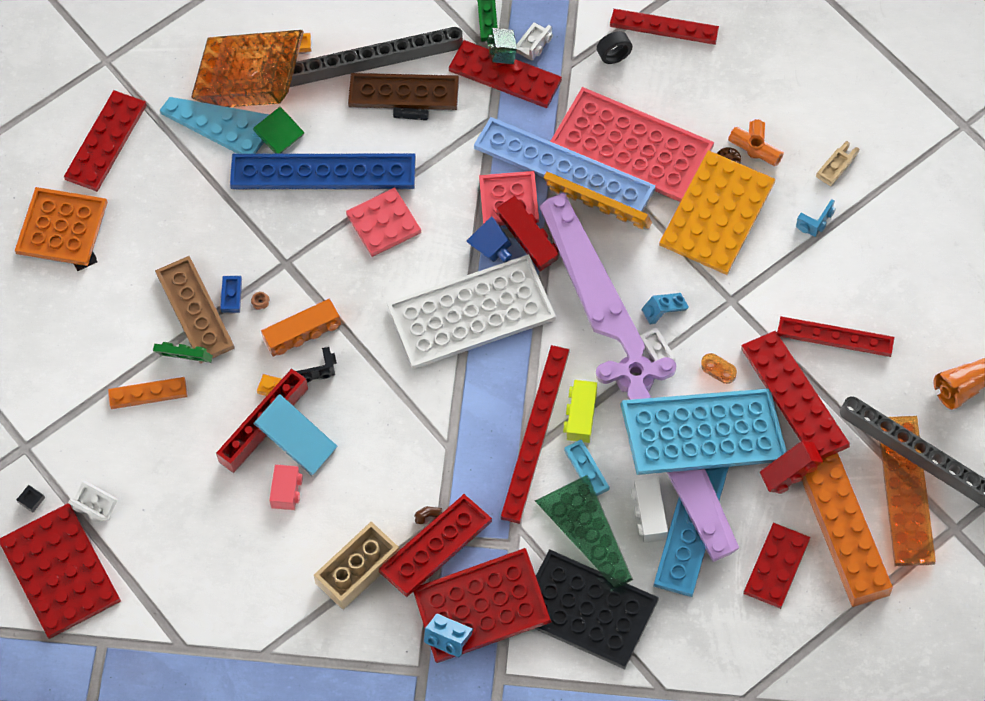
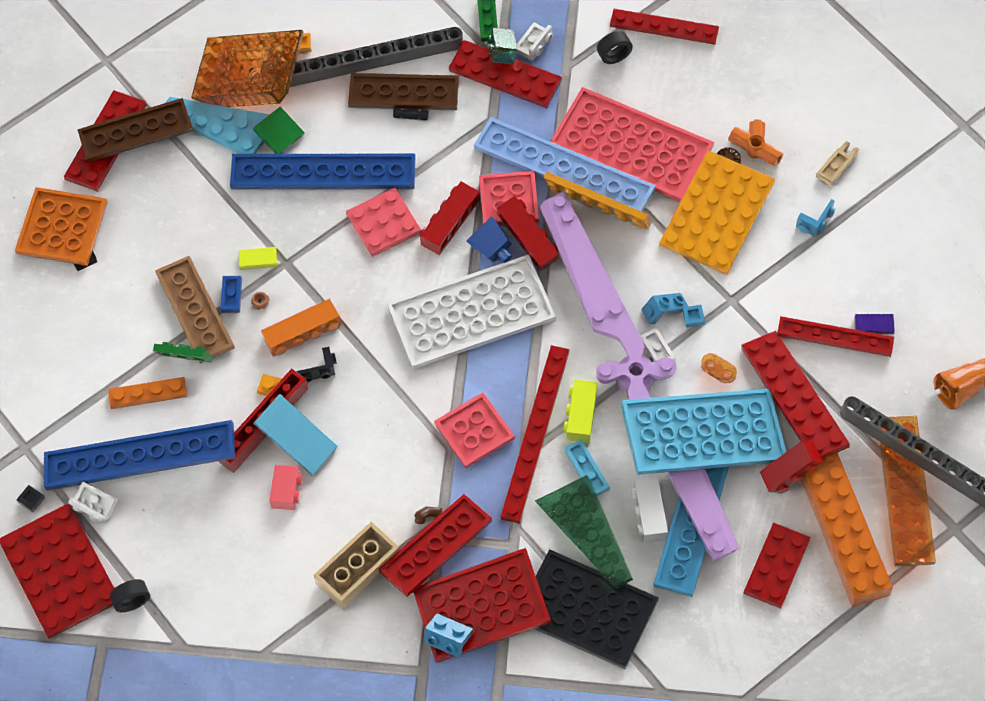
(129, 595): none -> black tyre
(135, 130): none -> reddish brown plate
(139, 455): none -> blue plate
(258, 258): none -> neon yellow tile
(449, 217): none -> red brick
(474, 430): none -> coral plate
(693, 316): none -> dark azure plate
(875, 323): none -> dark purple tile

